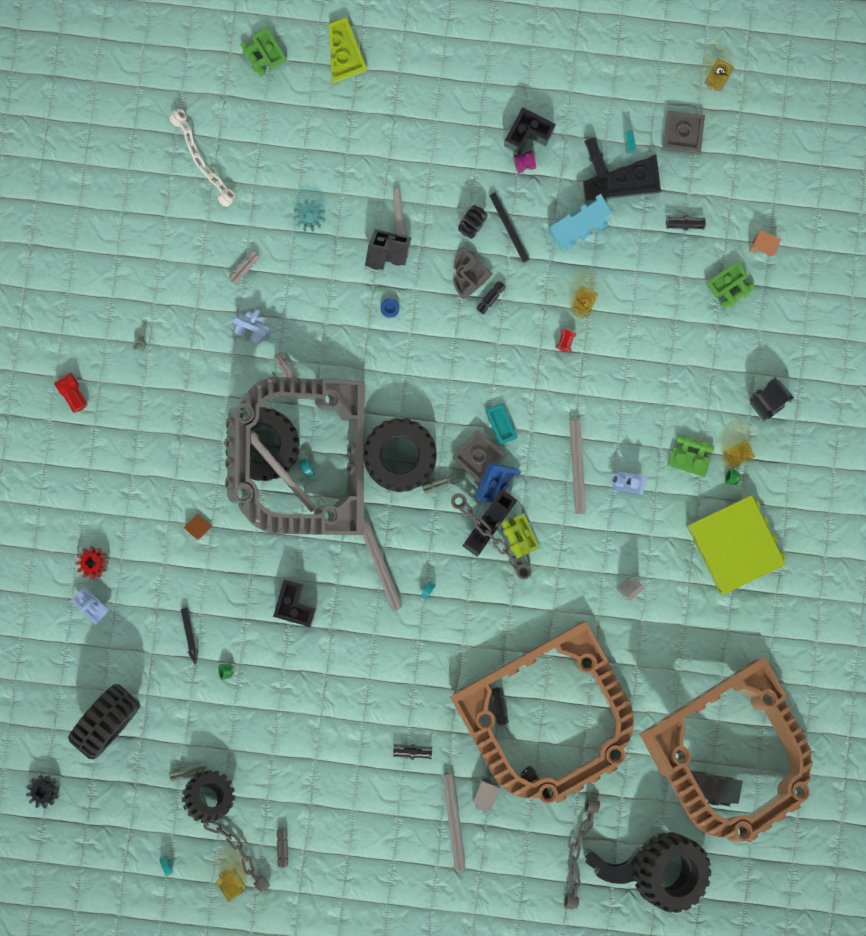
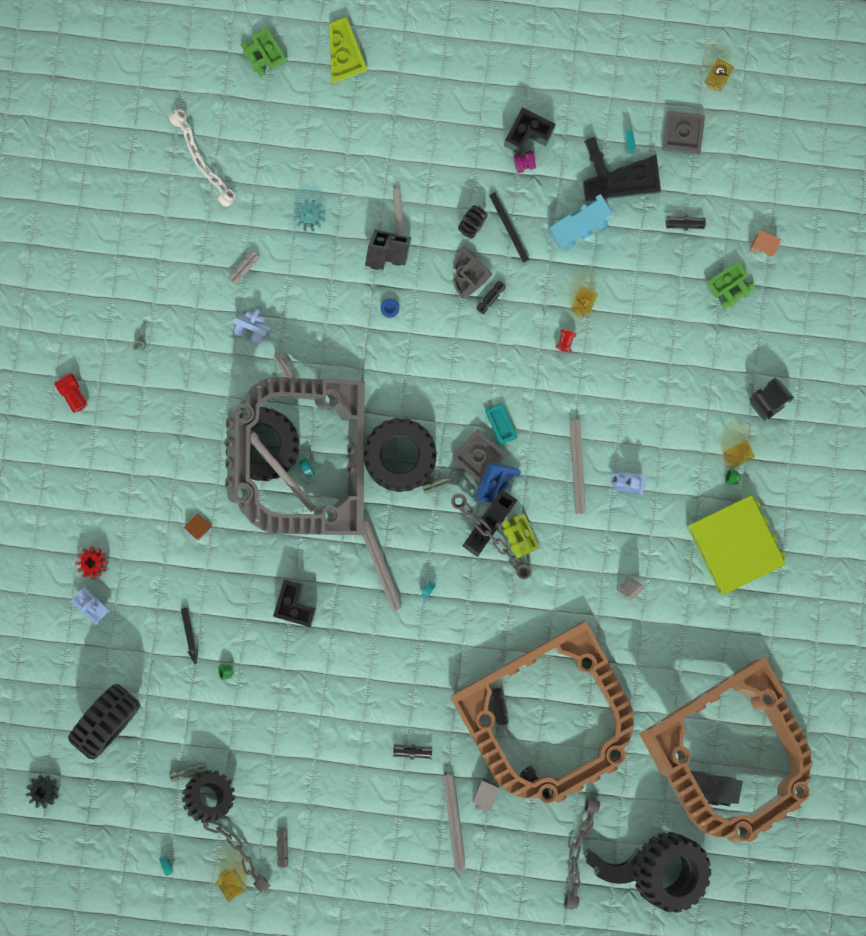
(688, 461): bright green plate -> none

